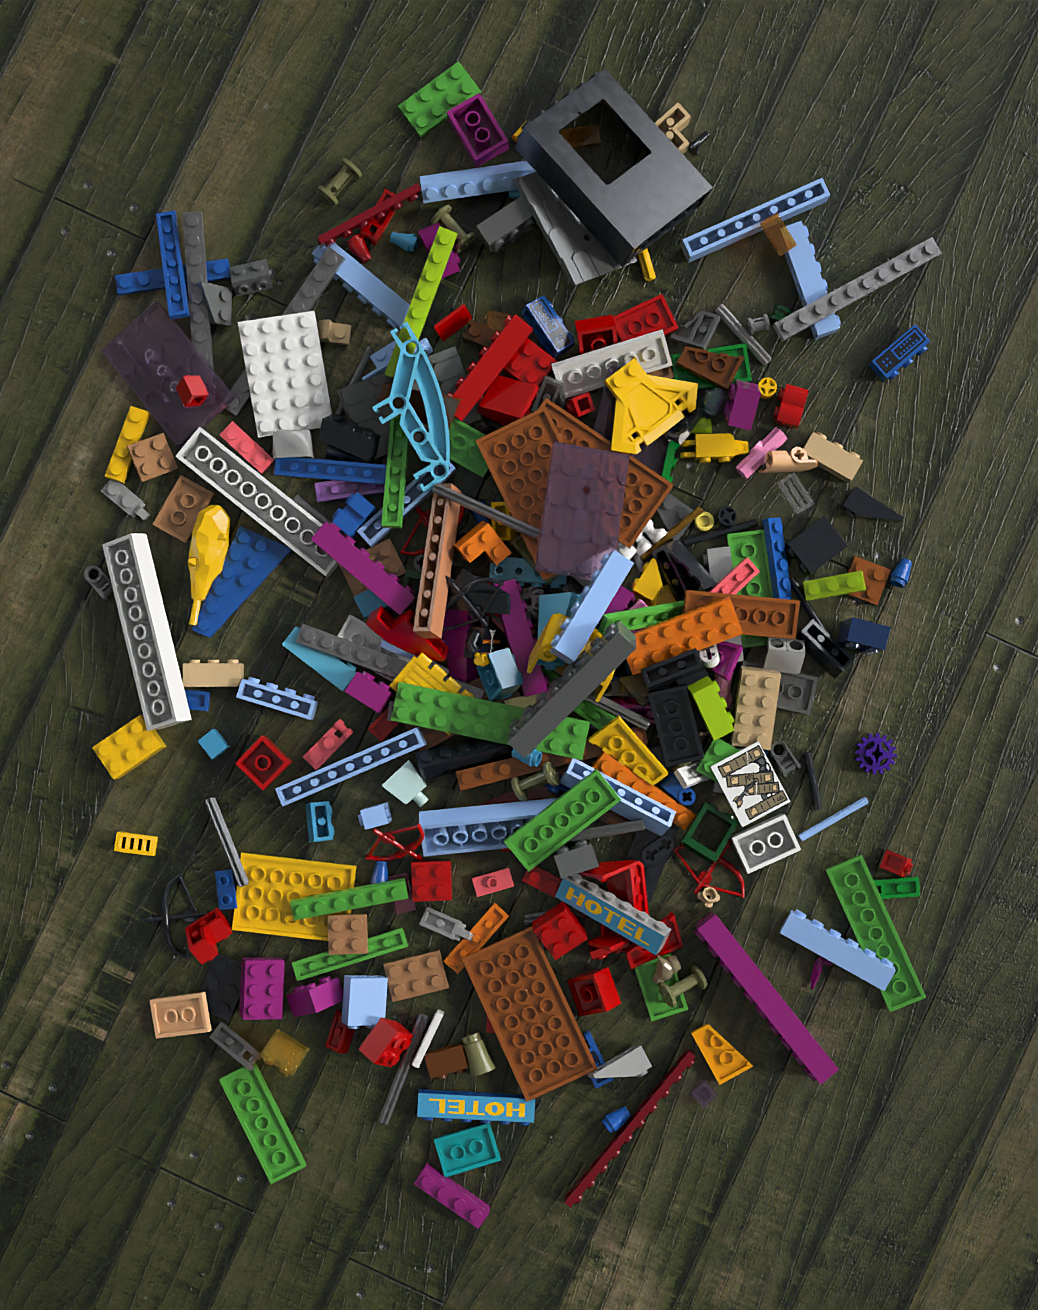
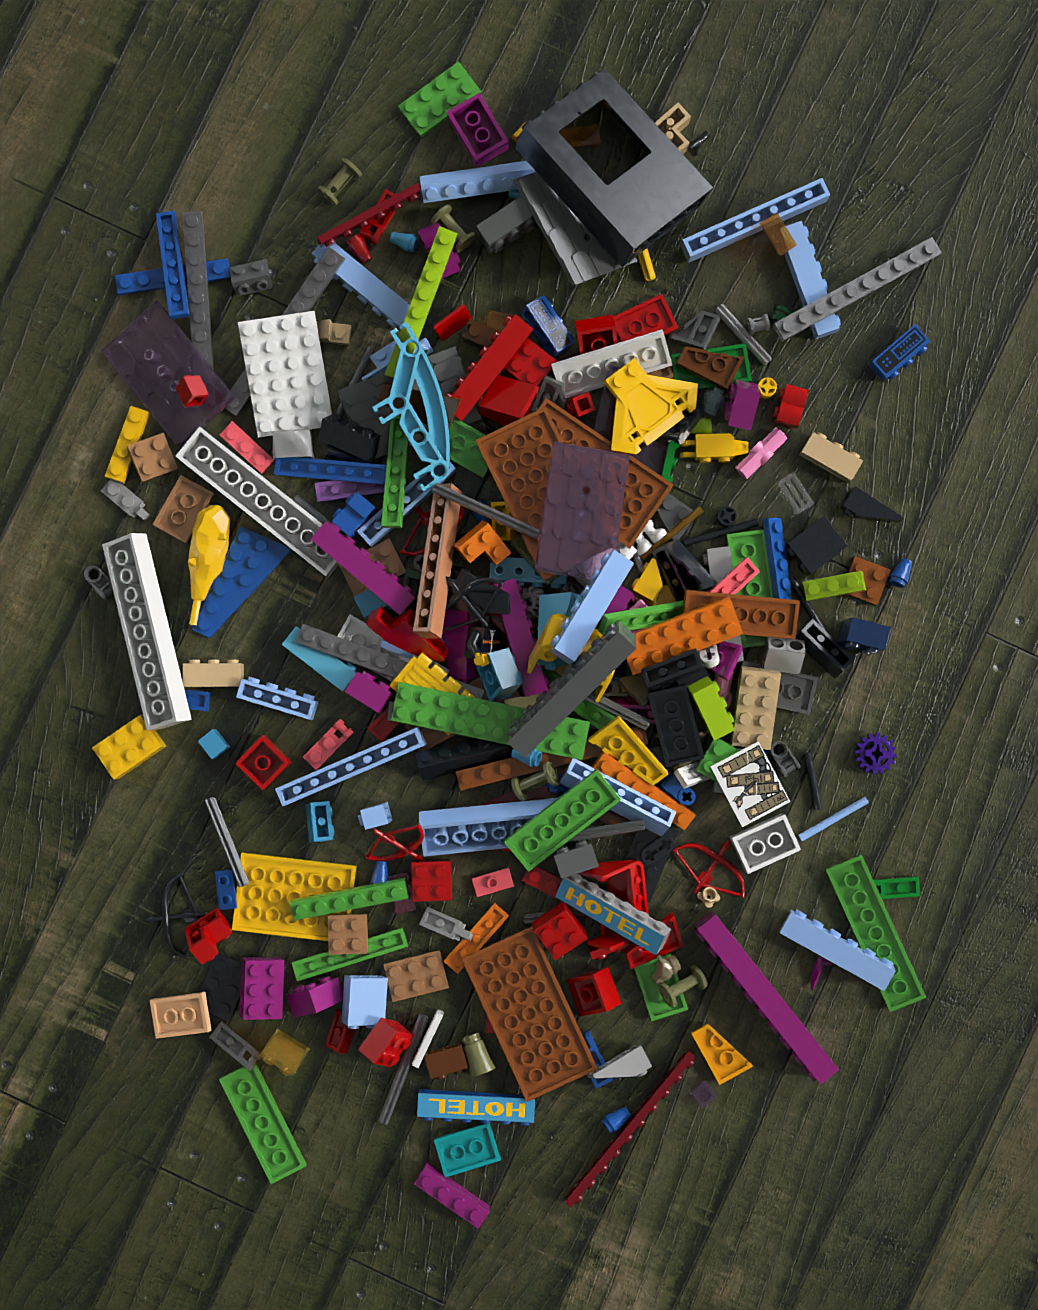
(119, 840): yellow slope -> none
(217, 302): dark grey wing -> none
(407, 785): light aqua torso -> none
(698, 848): dark green window -> none
(704, 521): light yellow tile -> none
(793, 461): light nougat panel -> none
(896, 863): red bracket -> none

